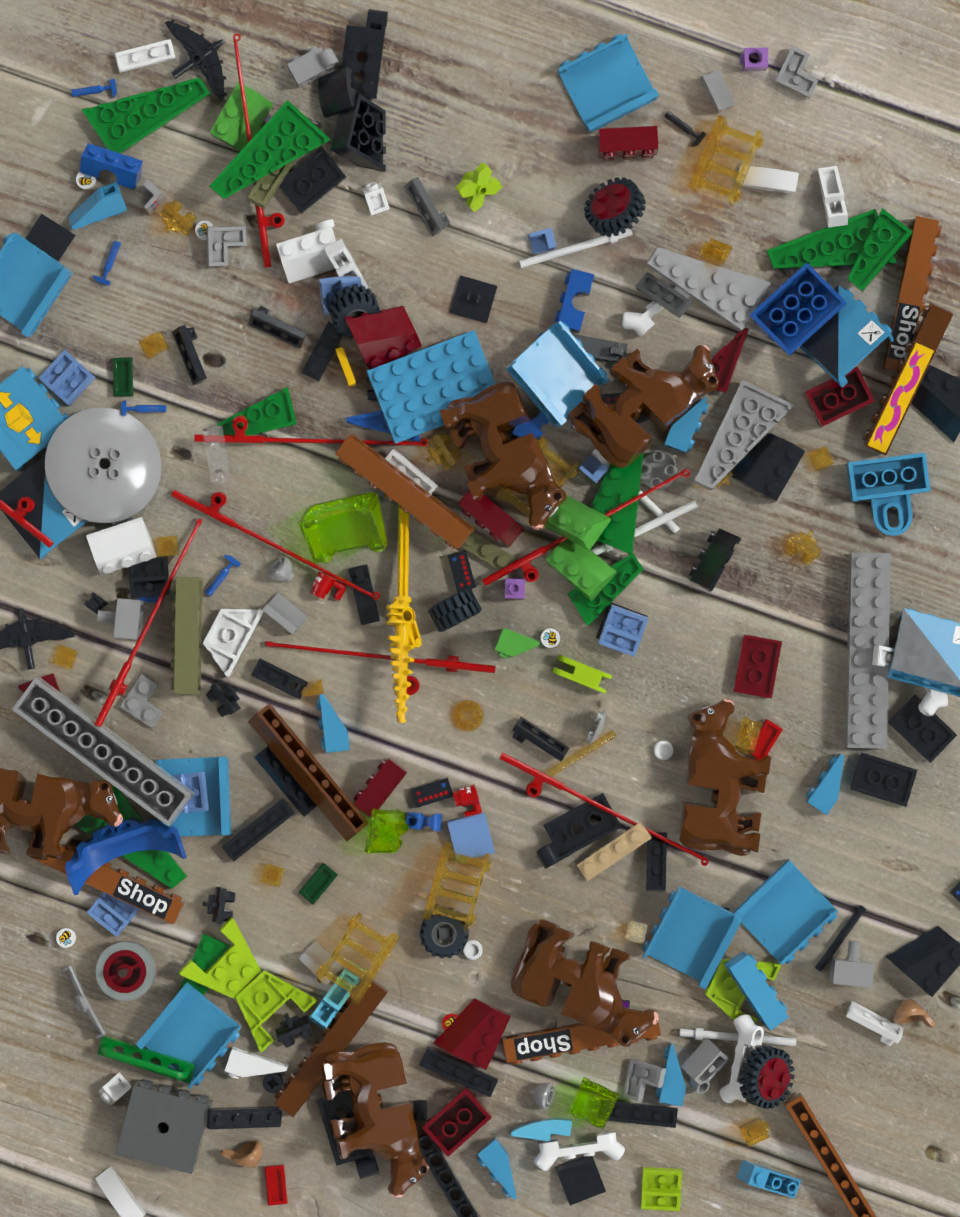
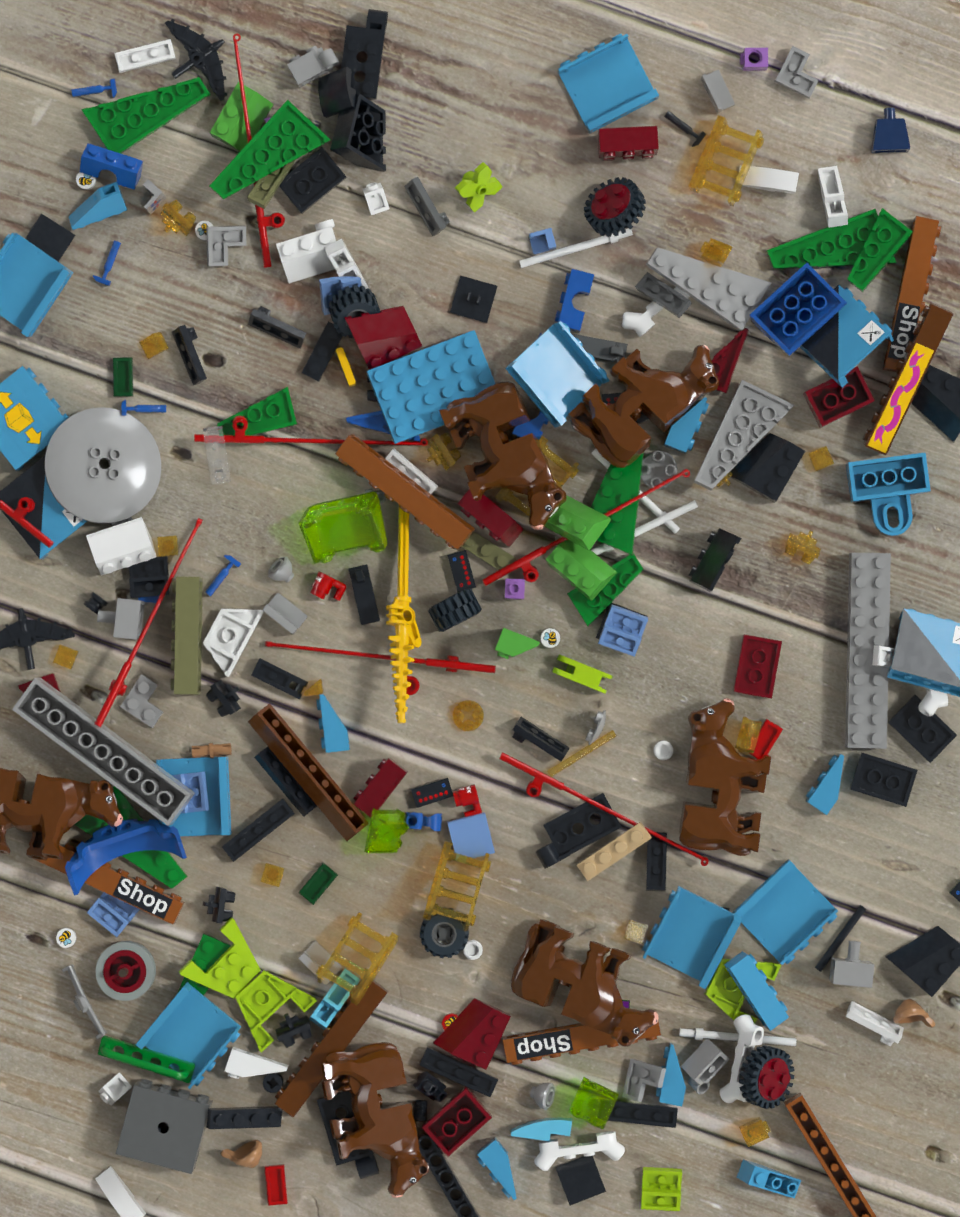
(67, 378): medium blue slope -> none
(211, 750): none -> medium nougat pin
(213, 511): red piece -> none
(431, 1086): none -> black hips
(593, 469): medium blue panel -> none
(890, 134): none -> dark blue torso

